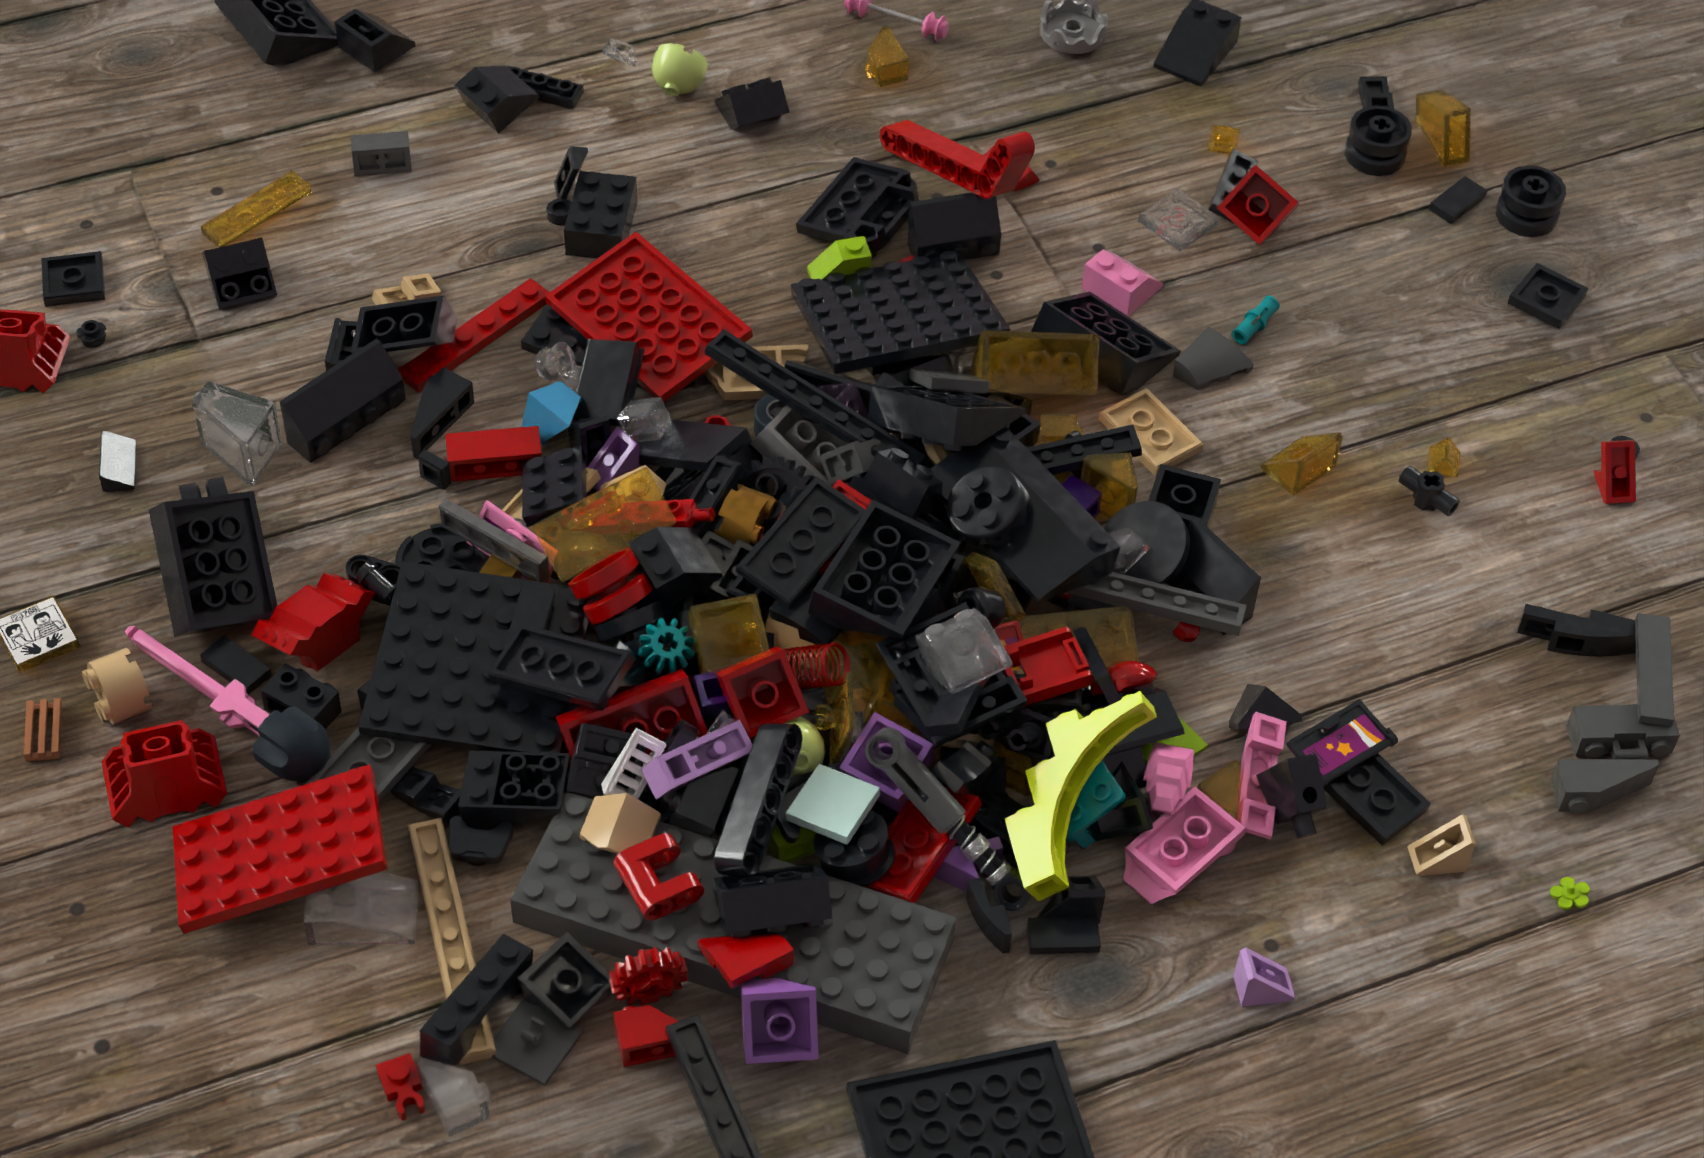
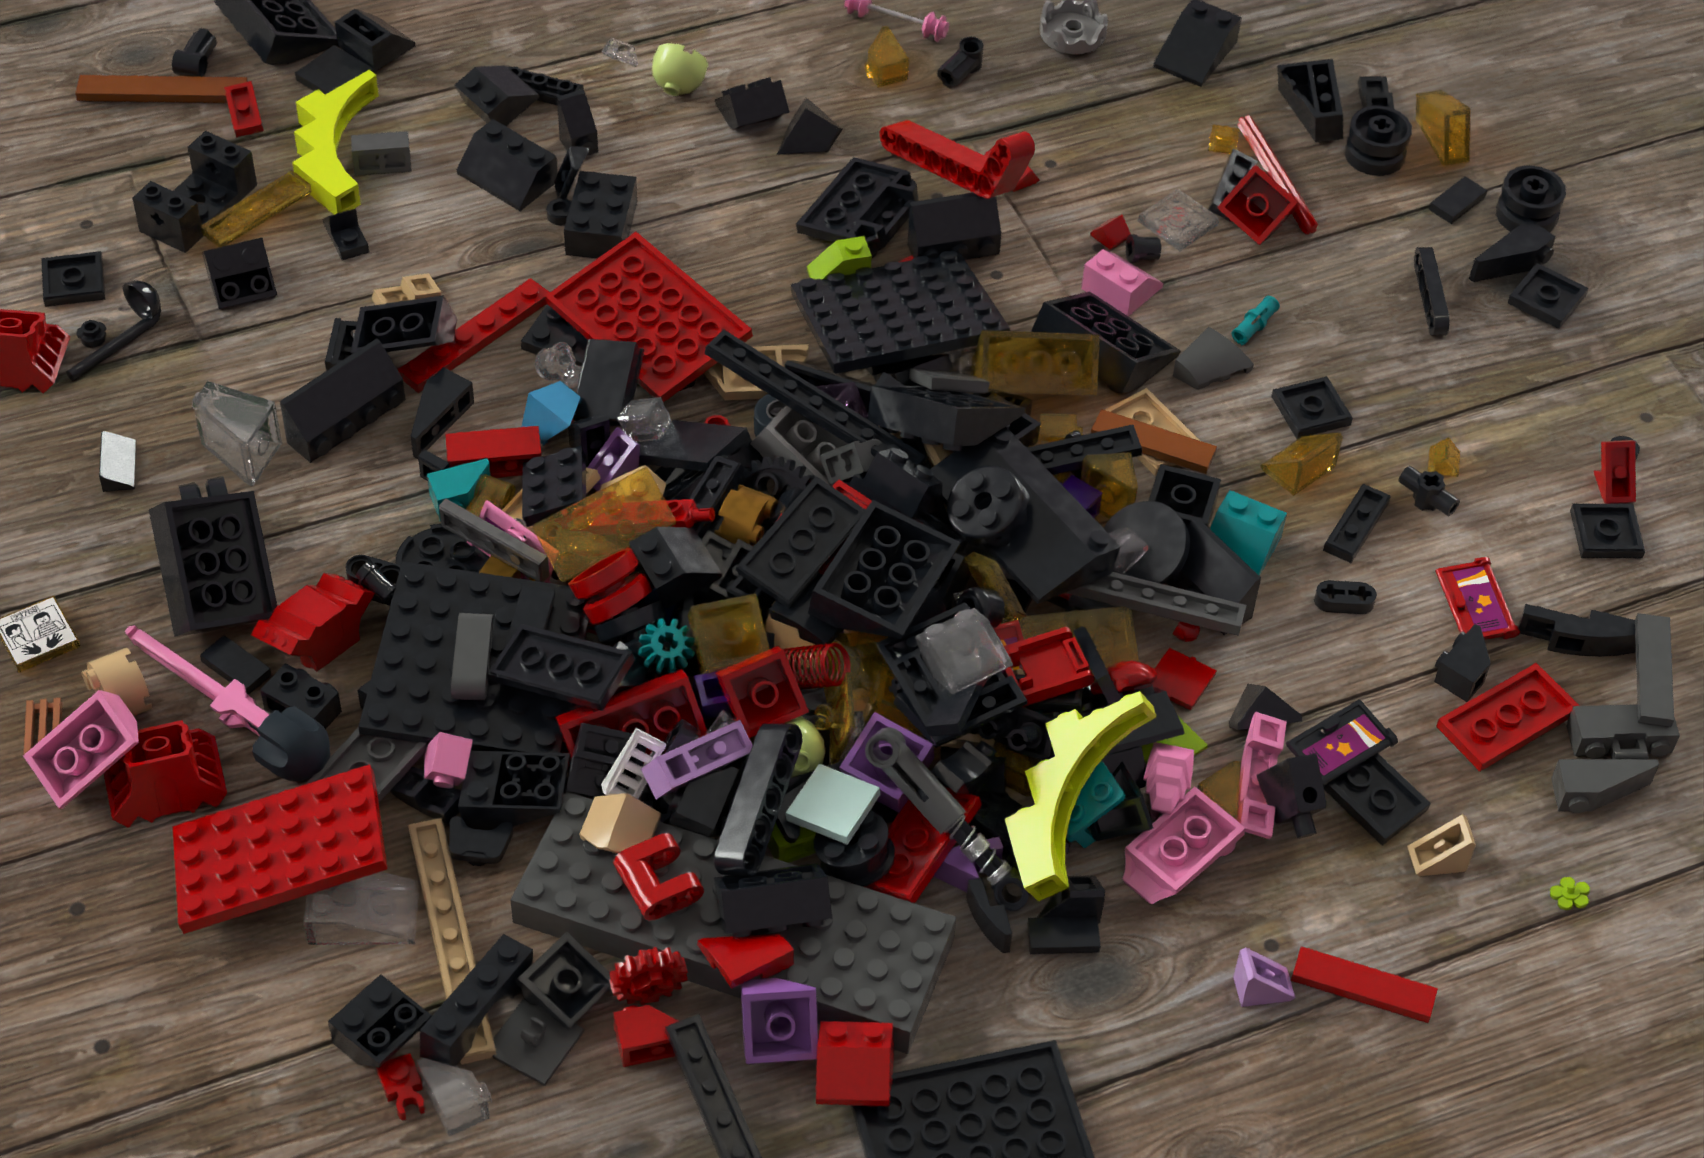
(83, 746): none -> bright pink slope
(146, 304): none -> black piece
(154, 88): none -> dark orange tile
(195, 55): none -> black piece
(219, 179): none -> black plate
(243, 109): none -> red plate
(317, 141): none -> neon yellow arch
(331, 70): none -> black tile
(346, 234): none -> black slope
(376, 1023): none -> black slope
(447, 759): none -> bright pink slope
(456, 483): none -> teal slope
(472, 656): none -> dark grey beam
(493, 490): none -> clear yellow piece
(508, 165): none -> black slope
(576, 122): none -> black slope
(809, 131): none -> black slope
(854, 1063): none -> red slope
(962, 63): none -> black piece
(1111, 232): none -> red slope
(1142, 248): none -> black bush
(1161, 442): none -> dark orange tile
(1182, 678): none -> red piece
(1249, 528): none -> teal slope
(1276, 172): none -> axle
(1312, 407): none -> black tile
(1314, 97): none -> black wedge
(1345, 597): none -> black beam
(1356, 523): none -> black tile
(1364, 984): none -> red tile
(1431, 291): none -> black beam
(1465, 666): none -> black slope
(1479, 595): none -> door
(1507, 717): none -> red plate
(1514, 253): none -> black slope
(1607, 531): none -> black tile

